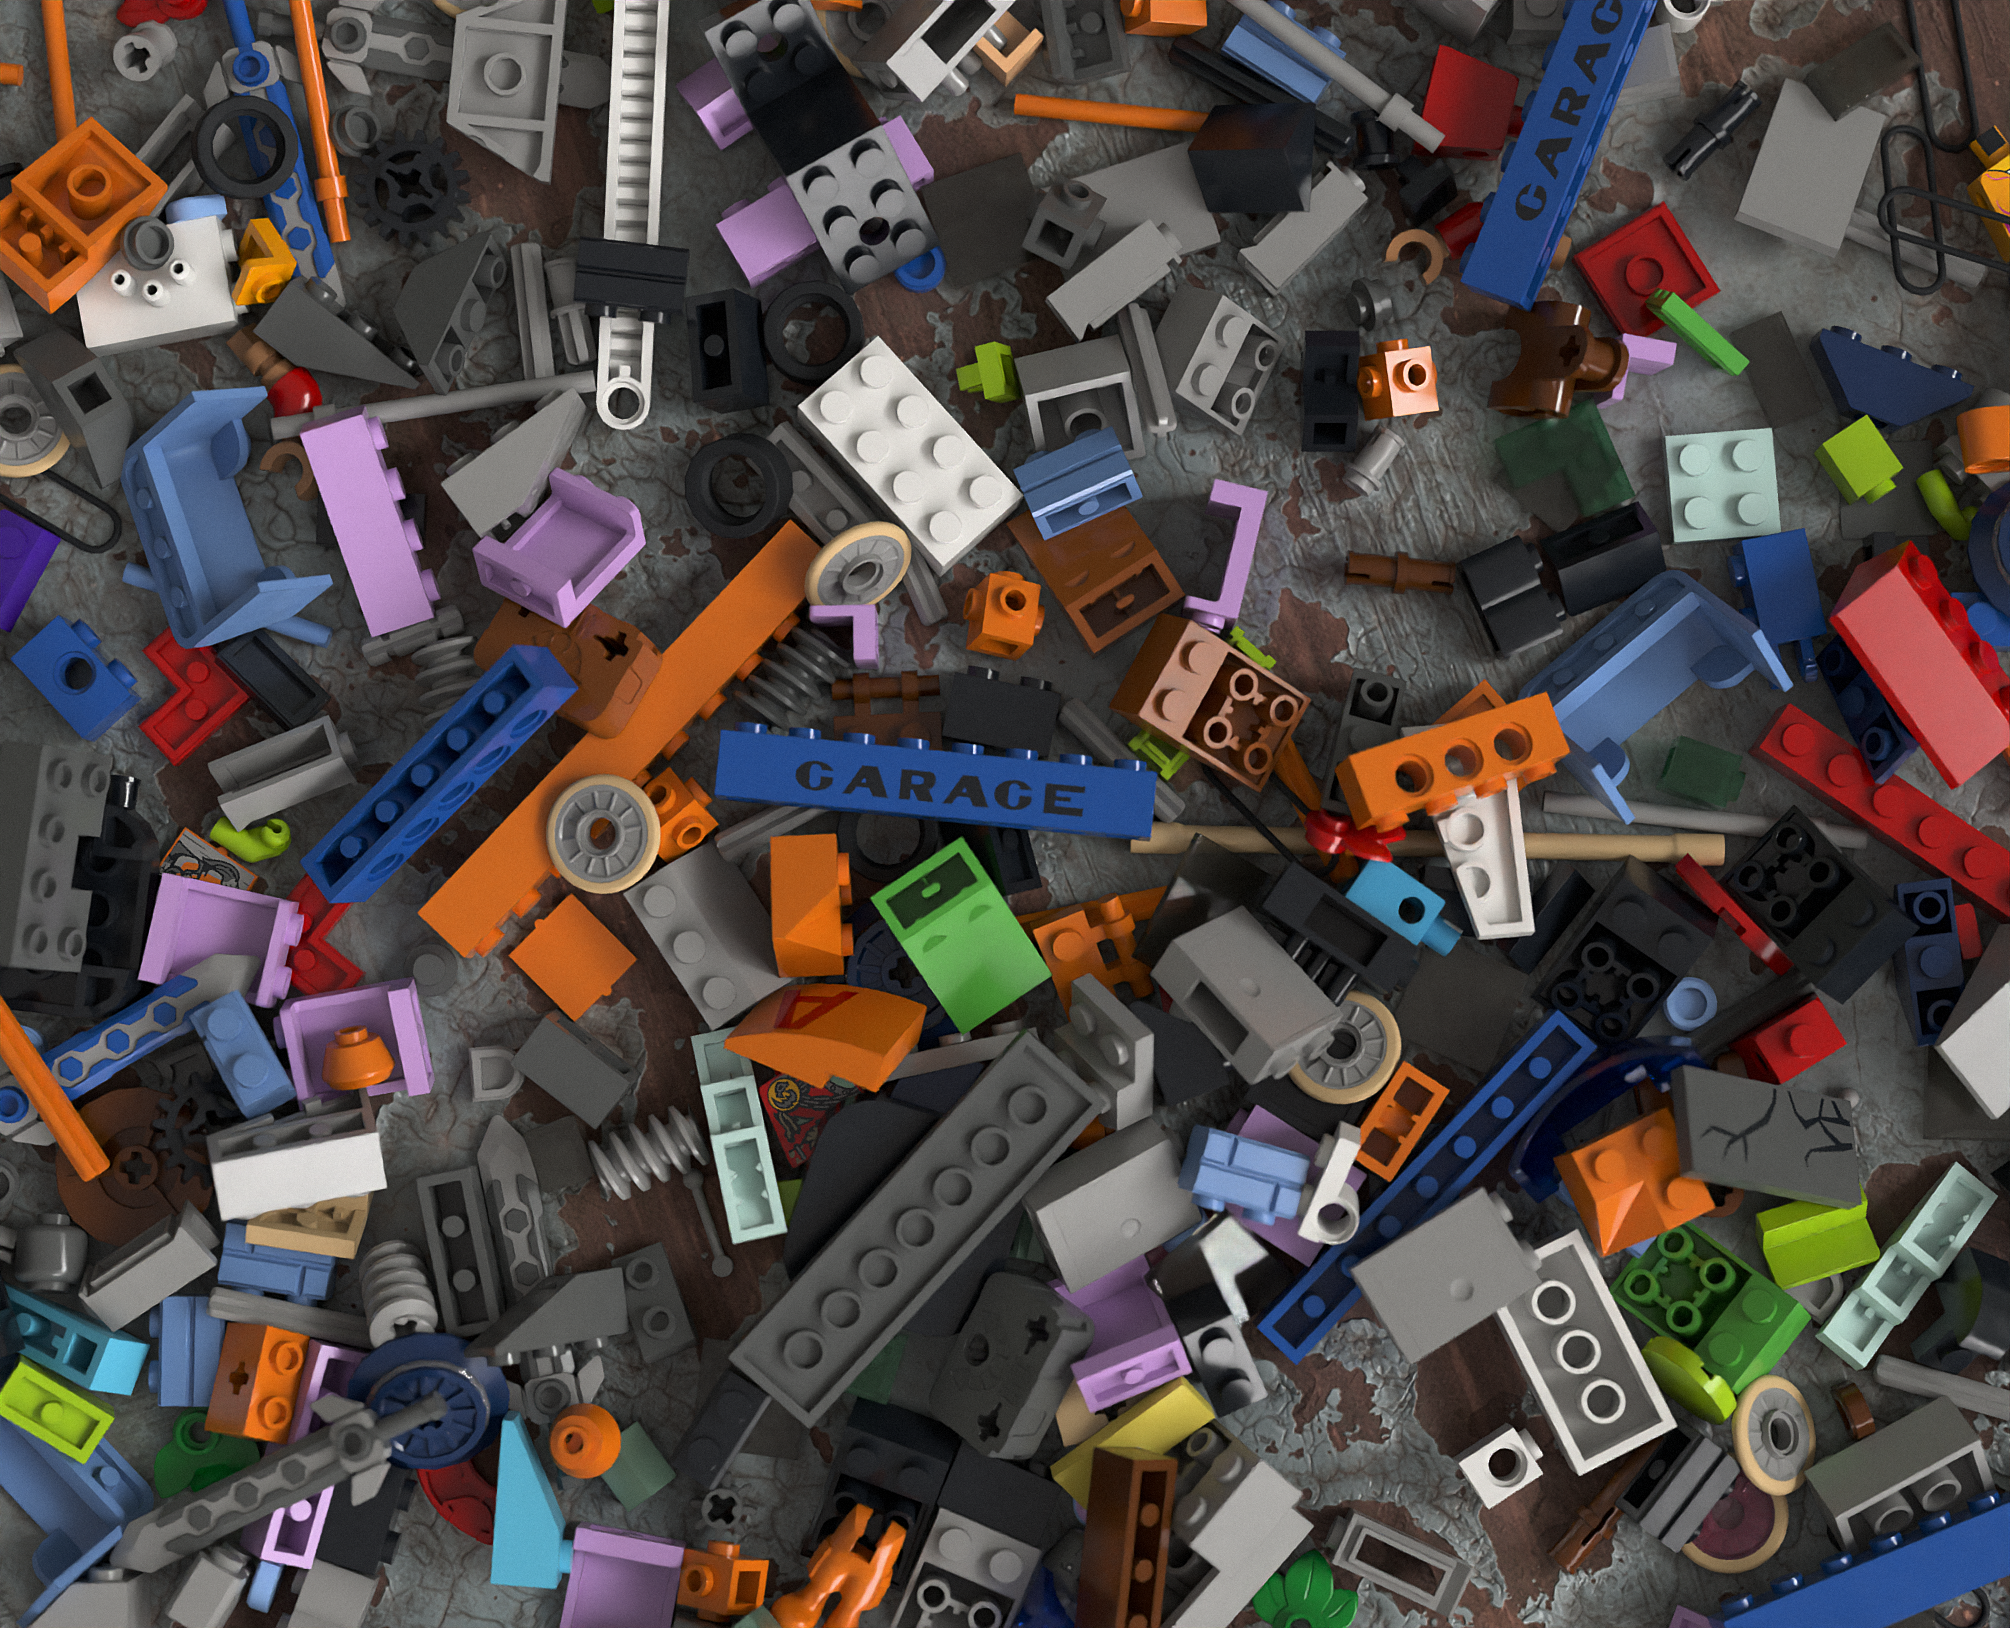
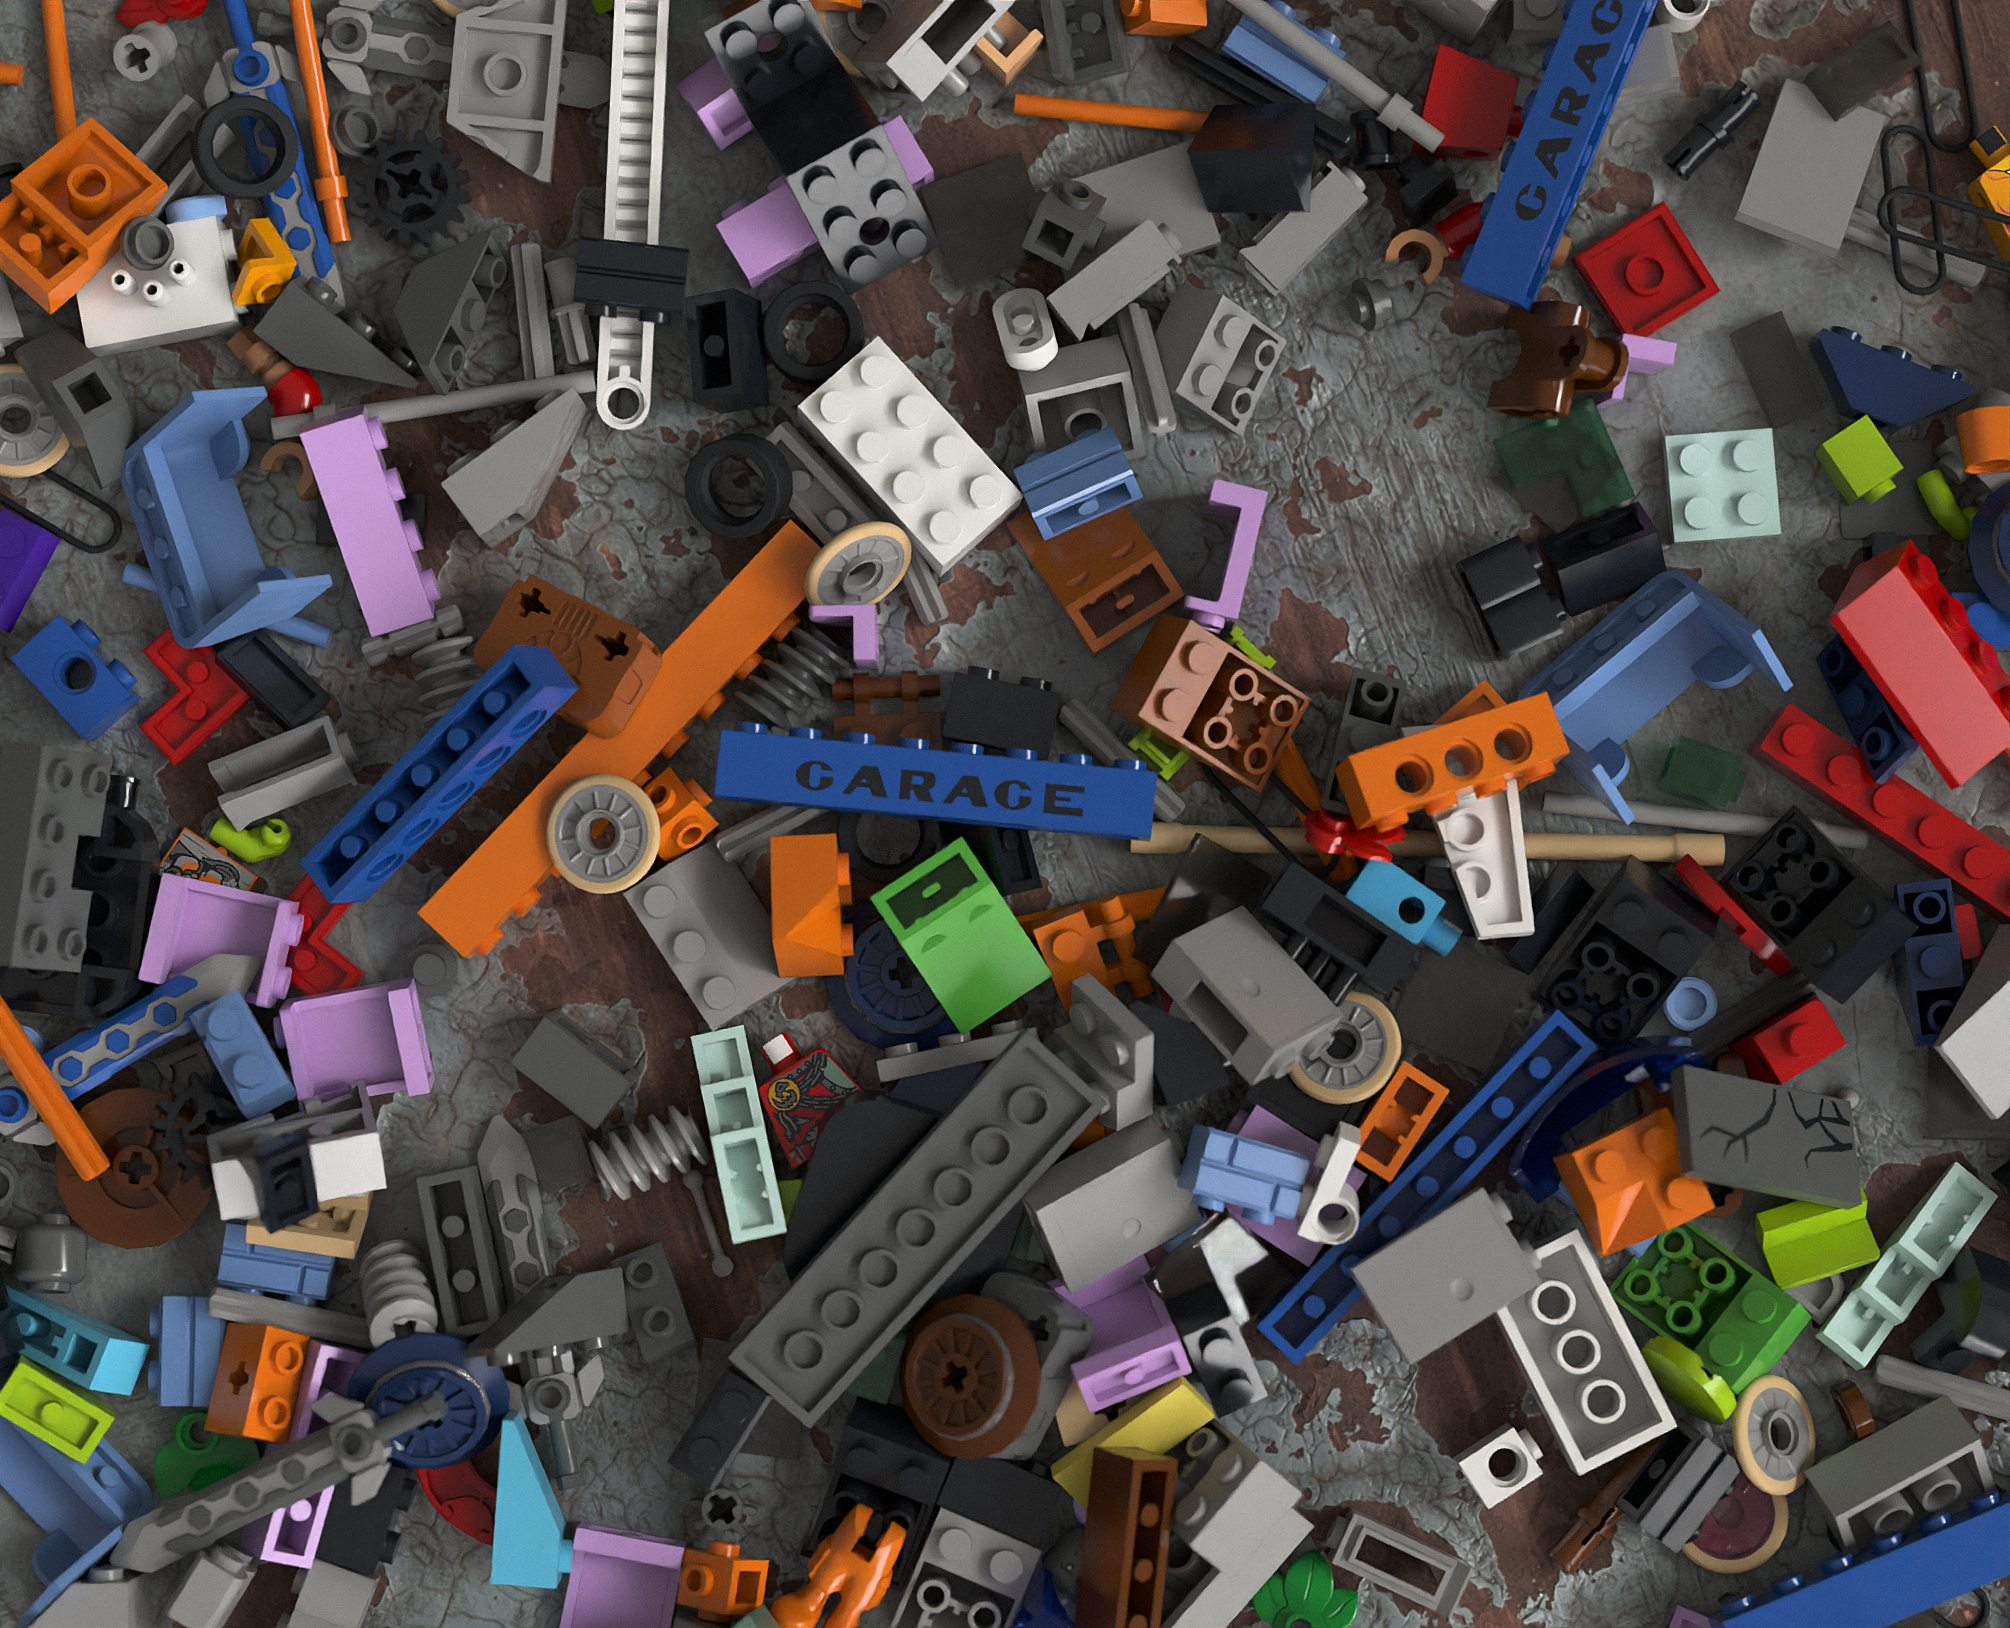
(149, 1267): light grey window -> none
(265, 1585): light blue tile -> none
(282, 1180): none -> black slope
(356, 1059): orange cone -> none
(493, 1074): light grey tile -> none
(563, 549): lavender panel -> none
(573, 957): orange piece -> none
(585, 1427): orange cone -> none
(638, 1469): sand green piece -> none
(830, 1032): orange slope -> none
(923, 272): blue tile -> none
(992, 373): lime tile -> none
(1000, 1382): none -> reddish brown piece
(1003, 615): orange brick -> none
(1025, 329): none -> white plate
(1329, 391): black brick -> none
(1372, 461): light grey pin -> none
(1397, 380): orange brick -> none
(1399, 572): reddish brown pin -> none
(1696, 332): bright green tile -> none
(1781, 594): blue hinge -> none

